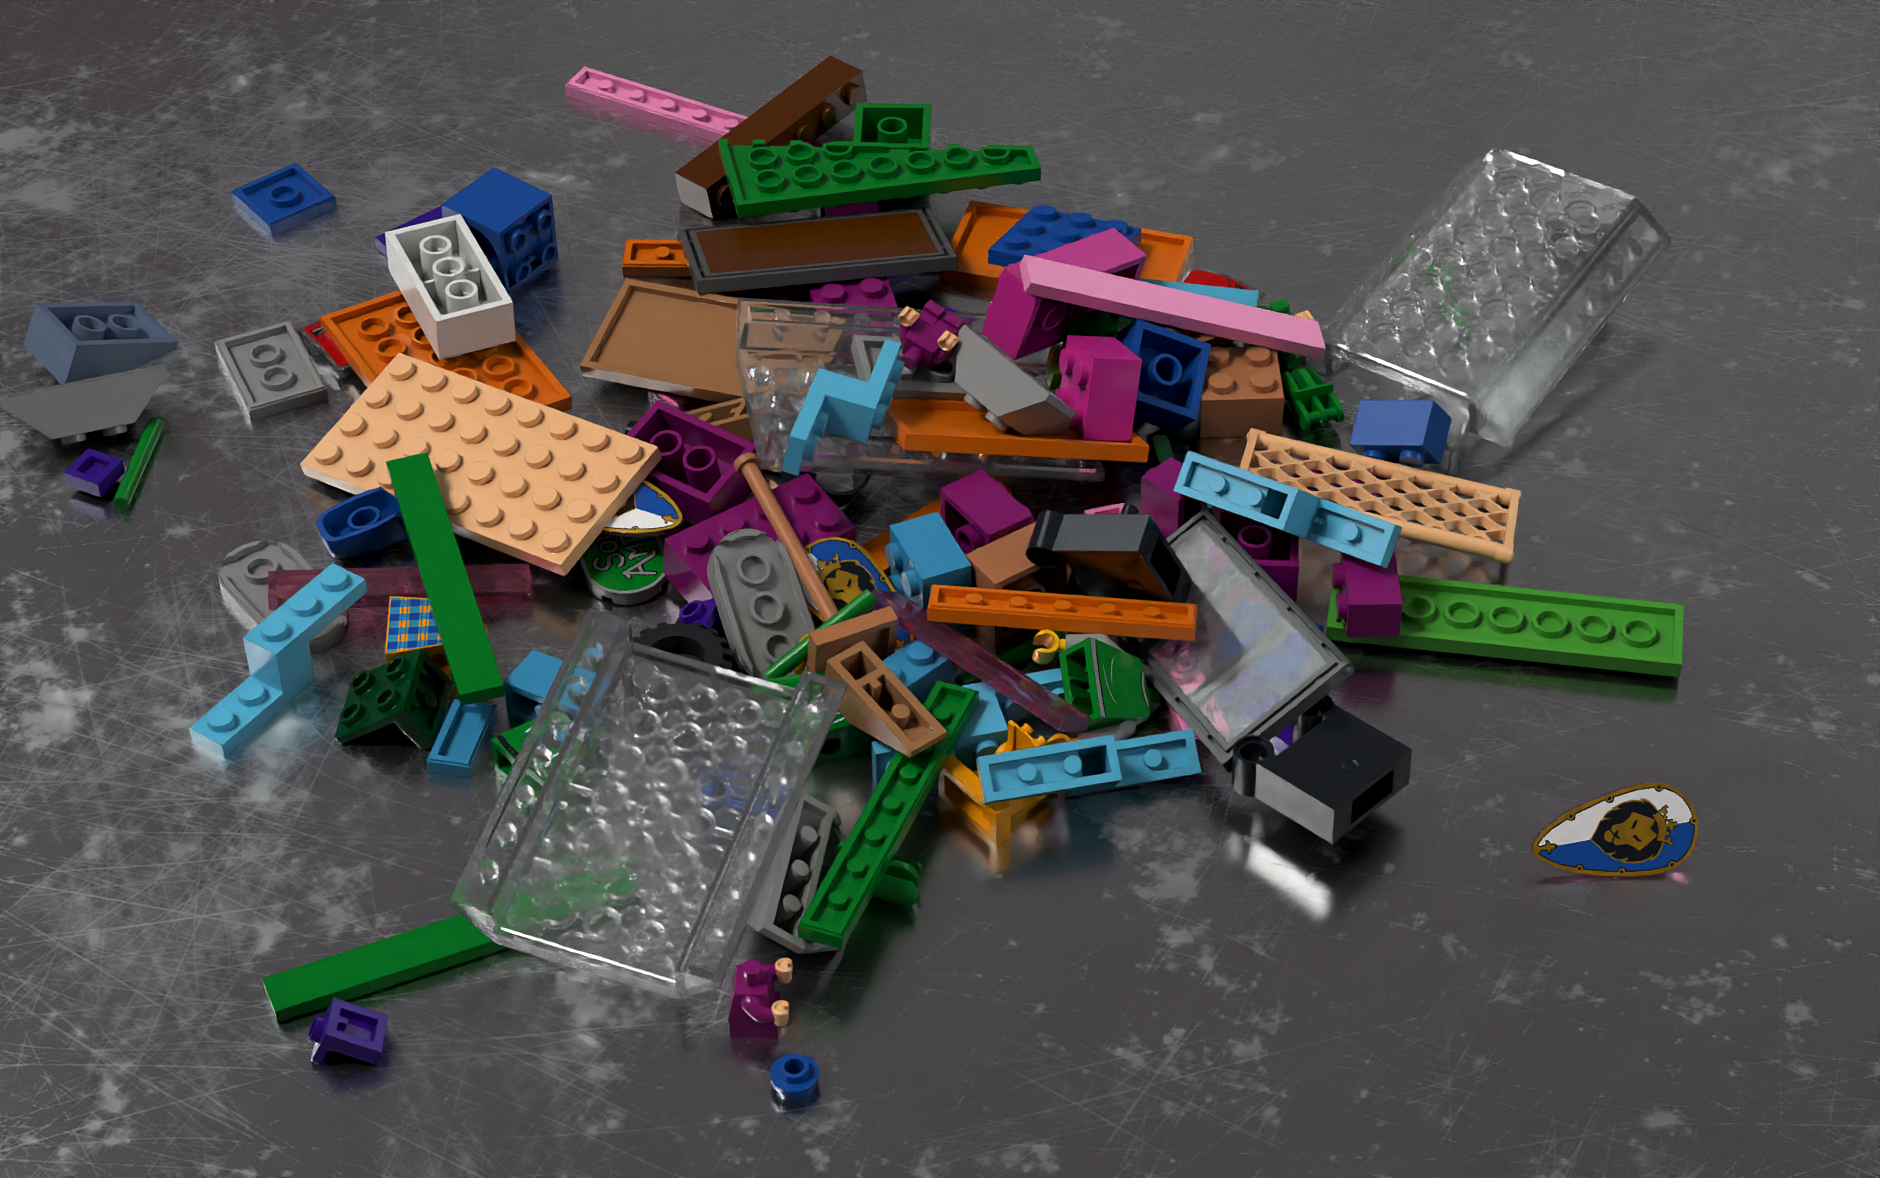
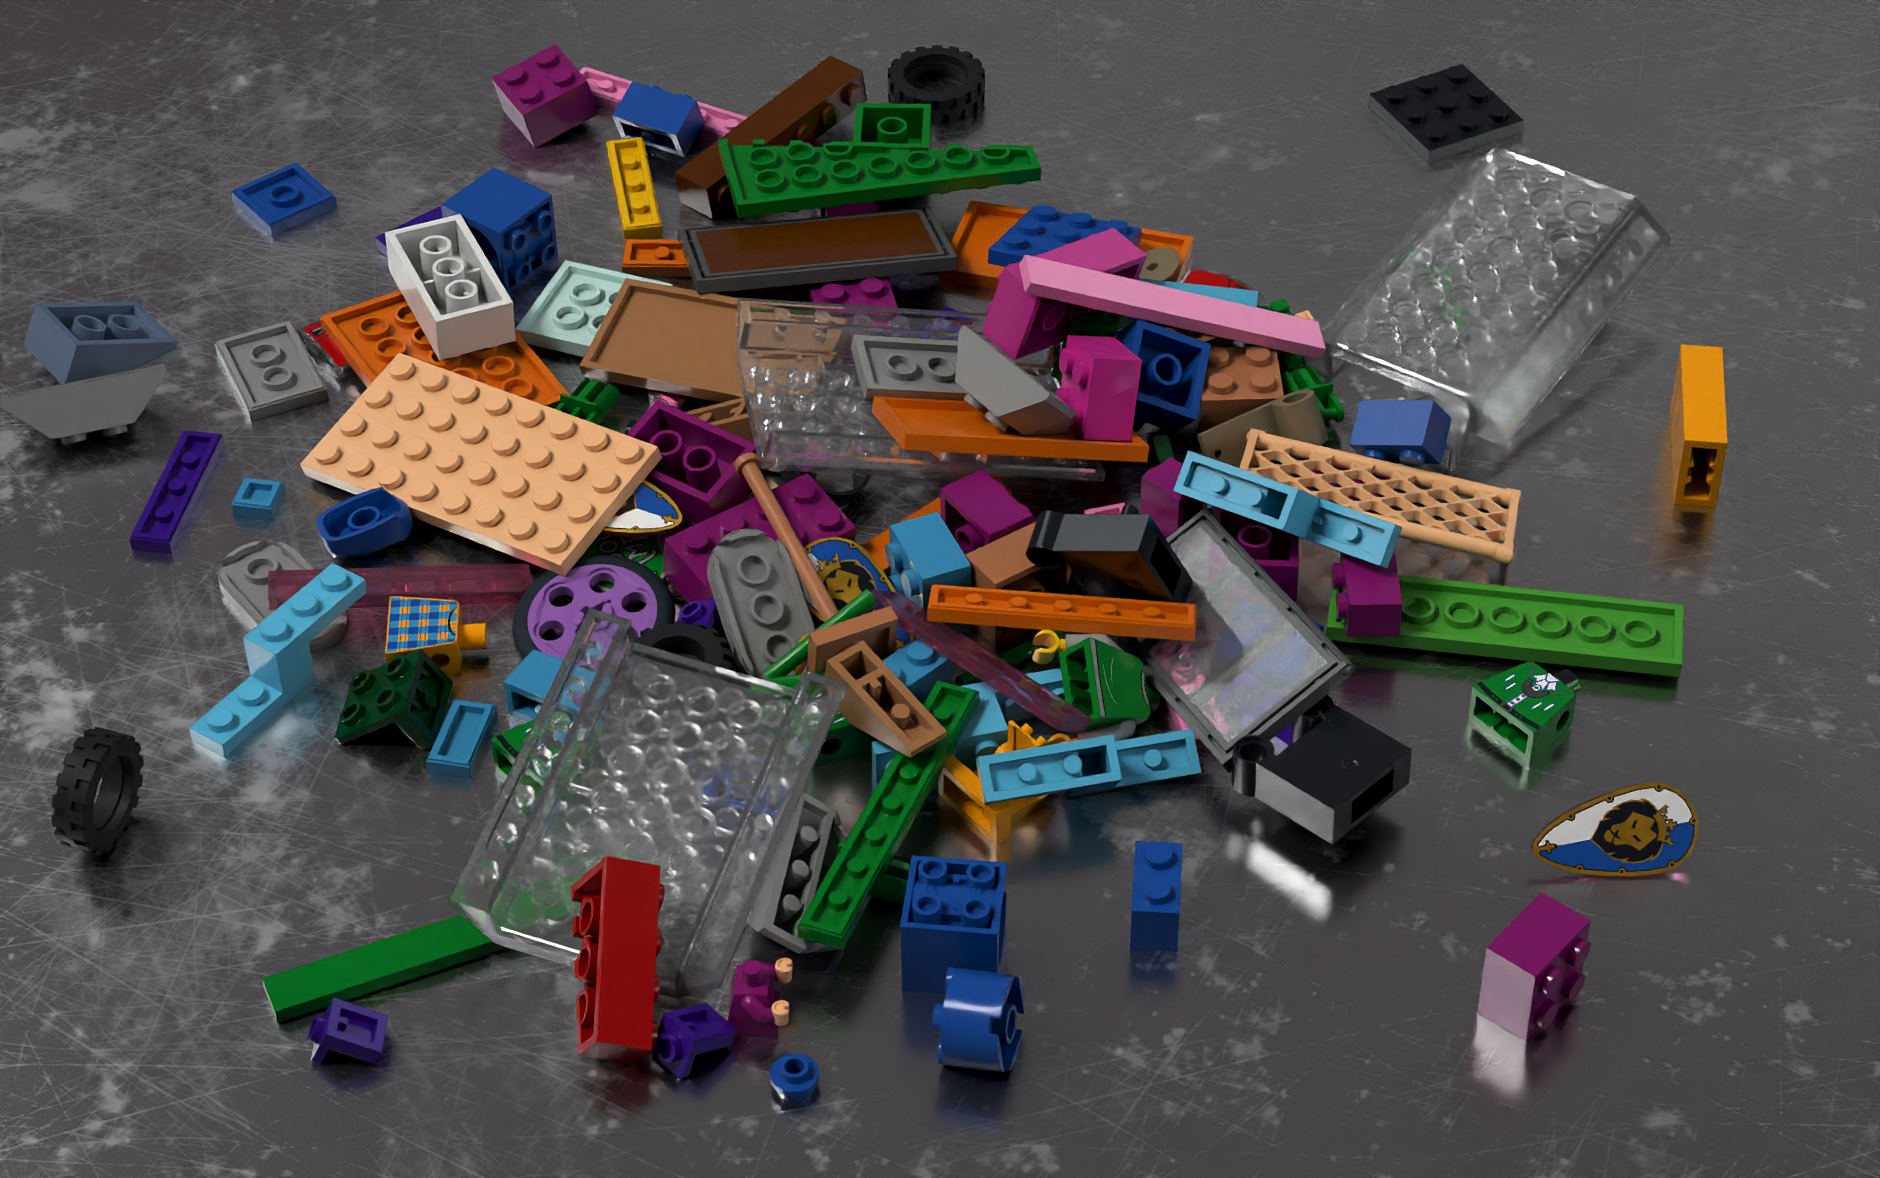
(76, 817): none -> black tyre
(94, 472): dark purple plate -> none
(138, 463): green bar -> none
(177, 492): none -> dark purple tile
(258, 498): none -> dark azure tile
(445, 580): green tile -> none
(545, 95): none -> magenta brick
(573, 307): none -> light aqua plate
(589, 400): none -> green arm
(617, 958): none -> red wedge
(631, 583): none -> medium lavender wedge
(634, 188): none -> yellow tile
(660, 117): none -> blue brick
(689, 1033): none -> dark purple bracket
(843, 407): medium azure bracket -> none
(929, 335): magenta piece -> none
(938, 62): none -> black tyre
(951, 919): none -> blue brick
(979, 1020): none -> blue brick
(1054, 377): lime piece -> none
(1156, 896): none -> blue brick
(1160, 263): none -> dark tan piece
(1289, 416): none -> dark tan door
(1445, 113): none -> black plate
(1525, 707): none -> green torso
(1534, 967): none -> magenta brick
(1698, 425): none -> light orange brick

